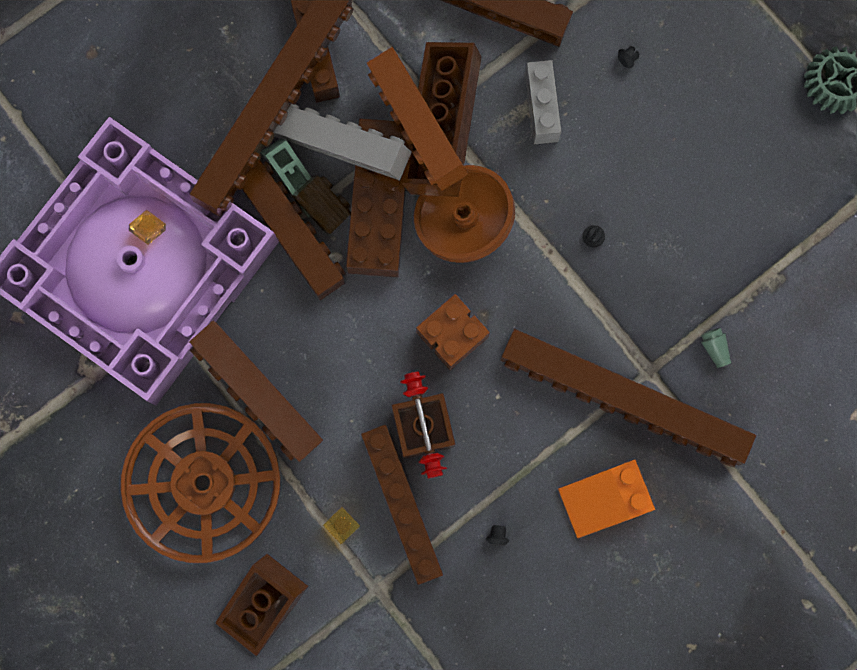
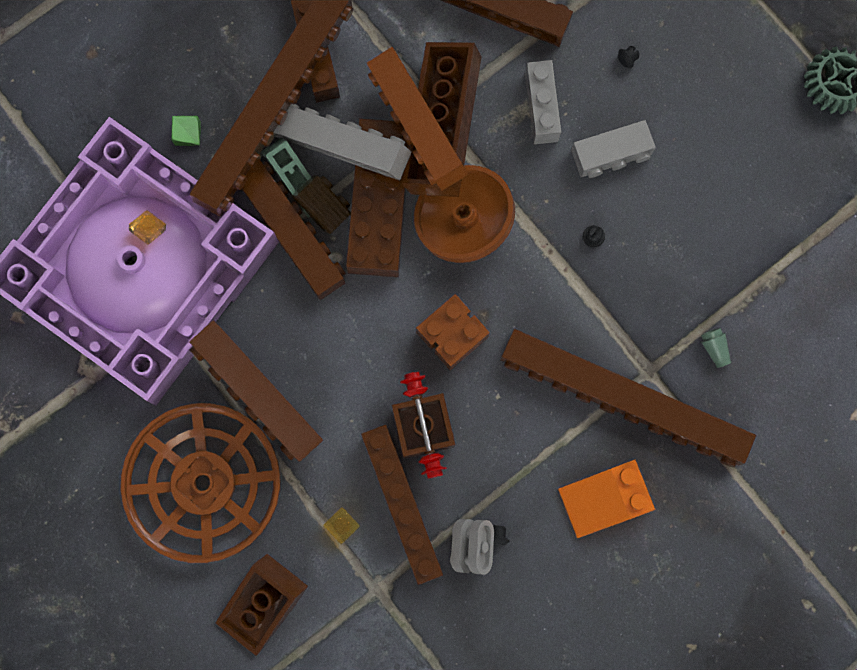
(186, 130): none -> bright green slope
(472, 546): none -> light grey brick
(613, 149): none -> light grey brick

